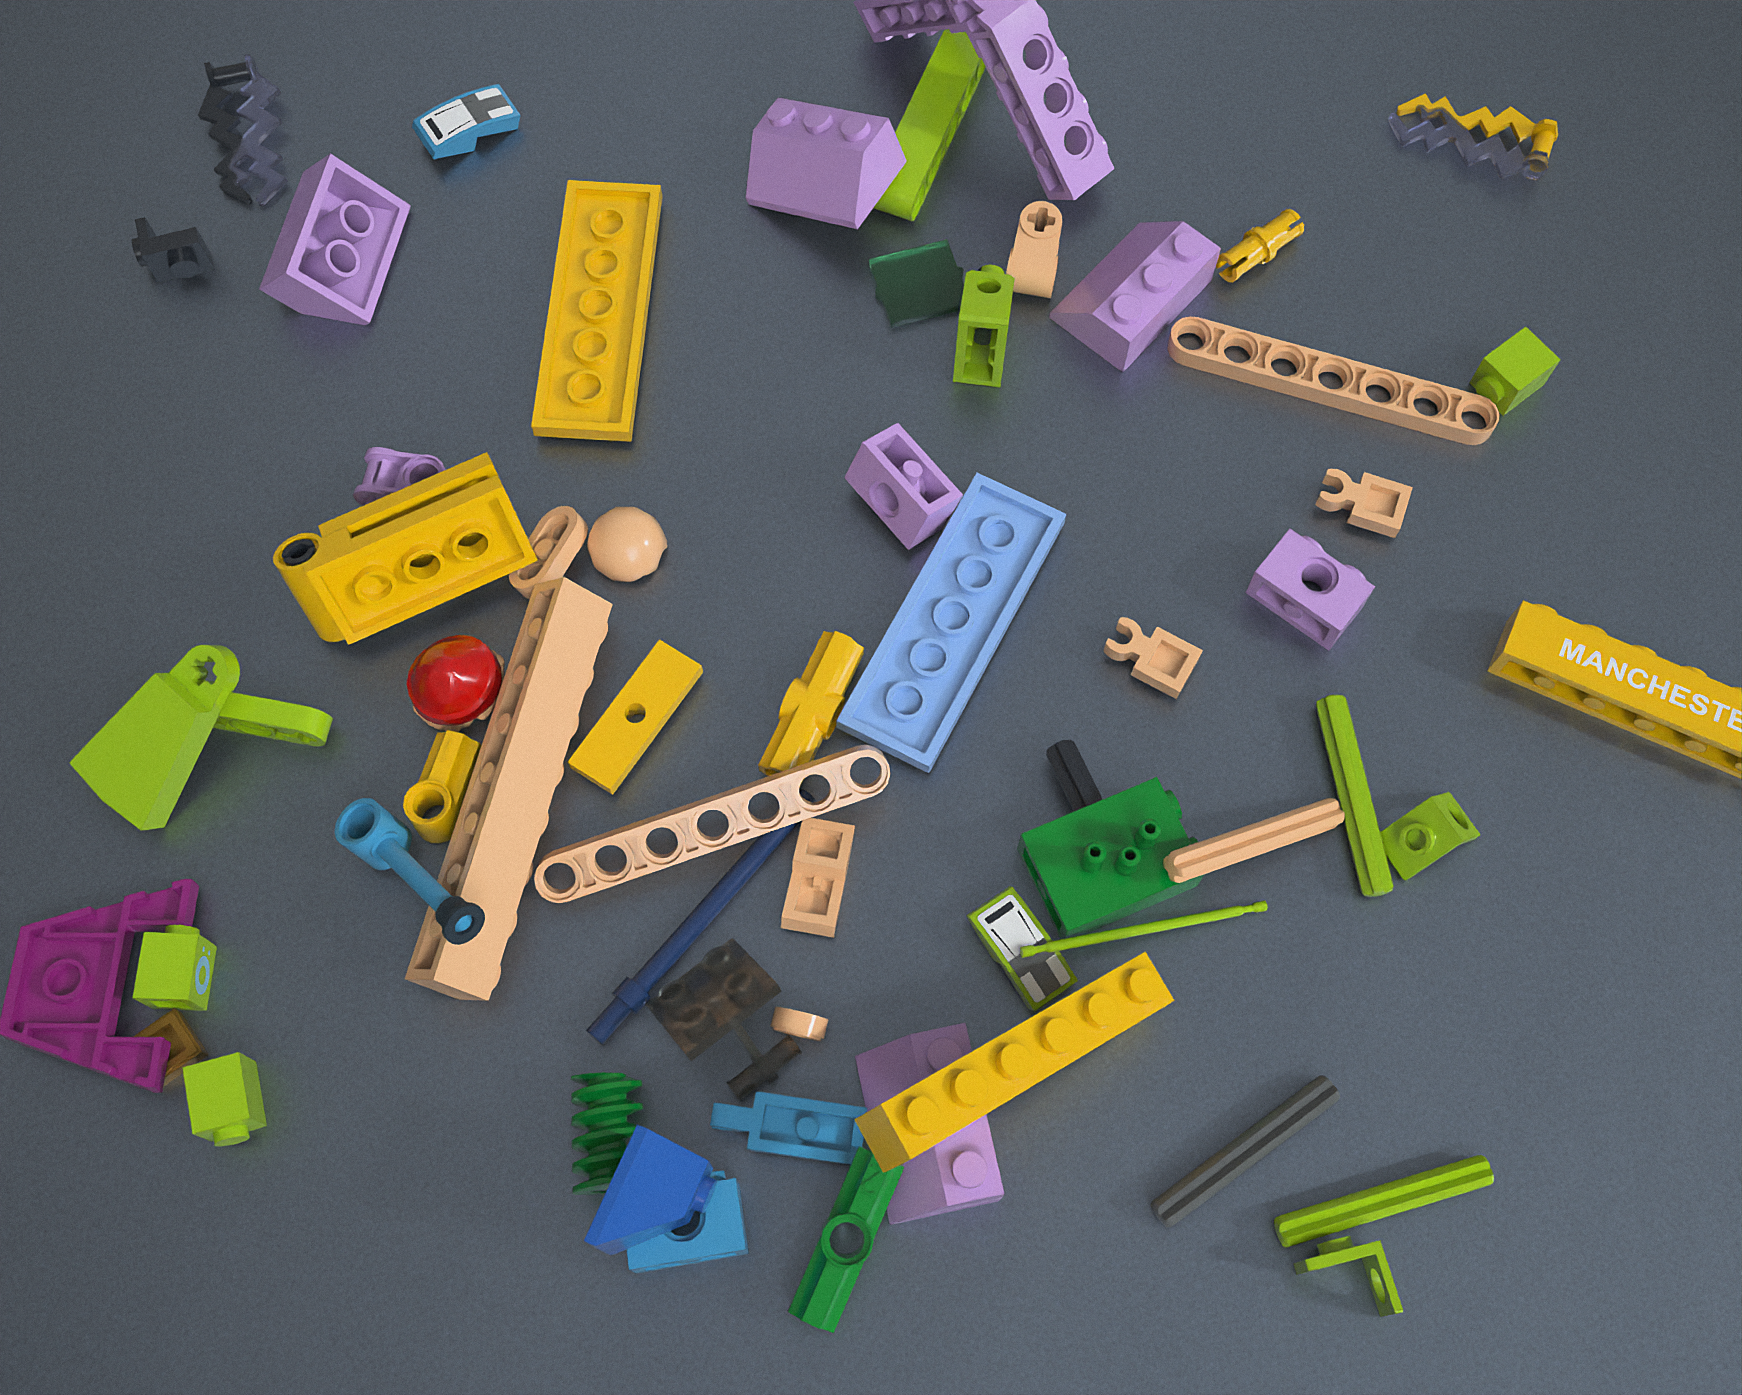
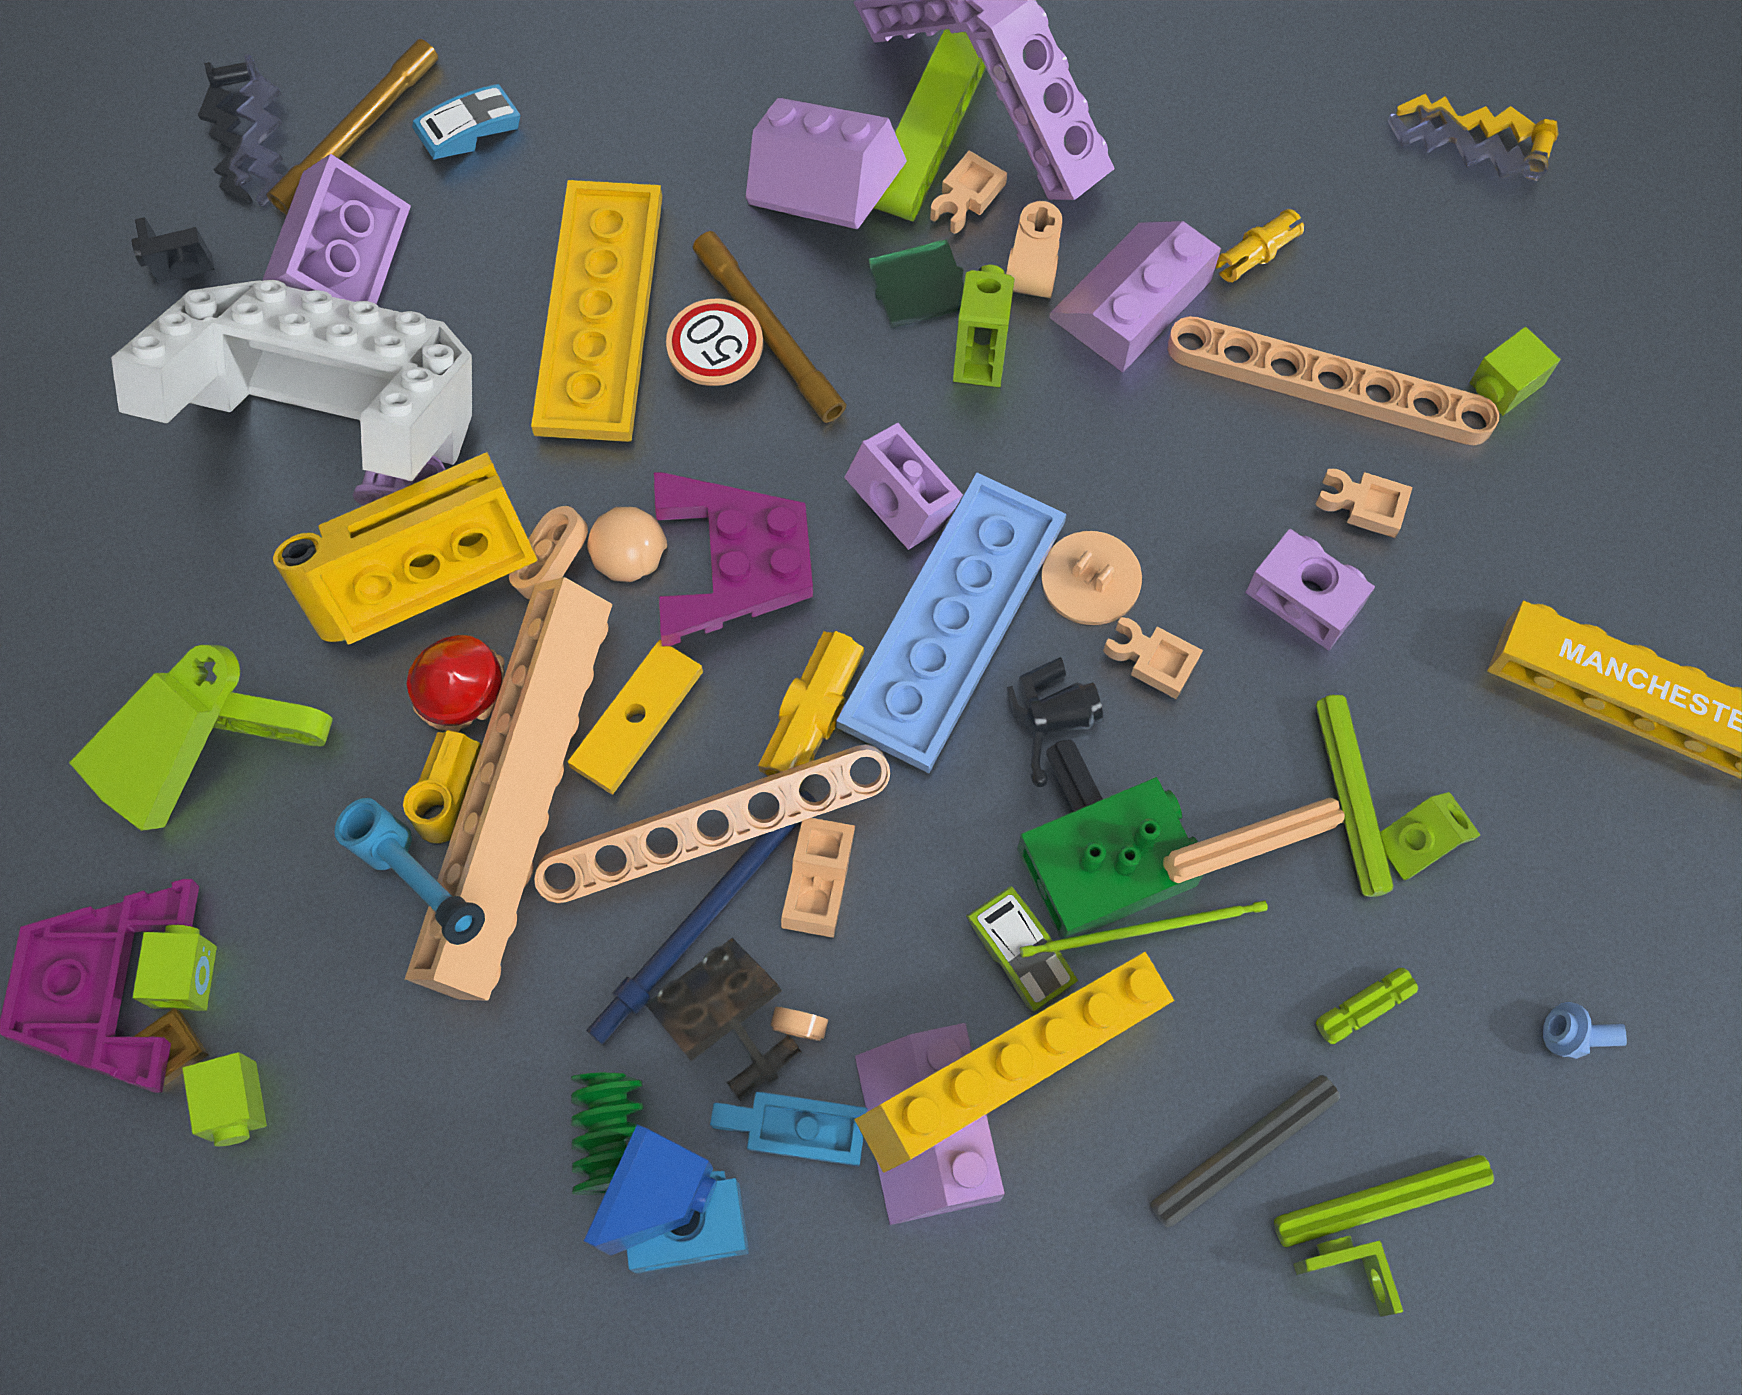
(310, 350): none -> white wedge
(403, 74): none -> pearl gold piece
(714, 342): none -> piece
(755, 554): none -> magenta wing
(811, 382): none -> pearl gold piece
(833, 1274): green piece -> none
(968, 186): none -> light nougat plate
(1066, 710): none -> black piece
(1091, 578): none -> light nougat piece
(1366, 1005): none -> lime axle
(1576, 1033): none -> light blue plate

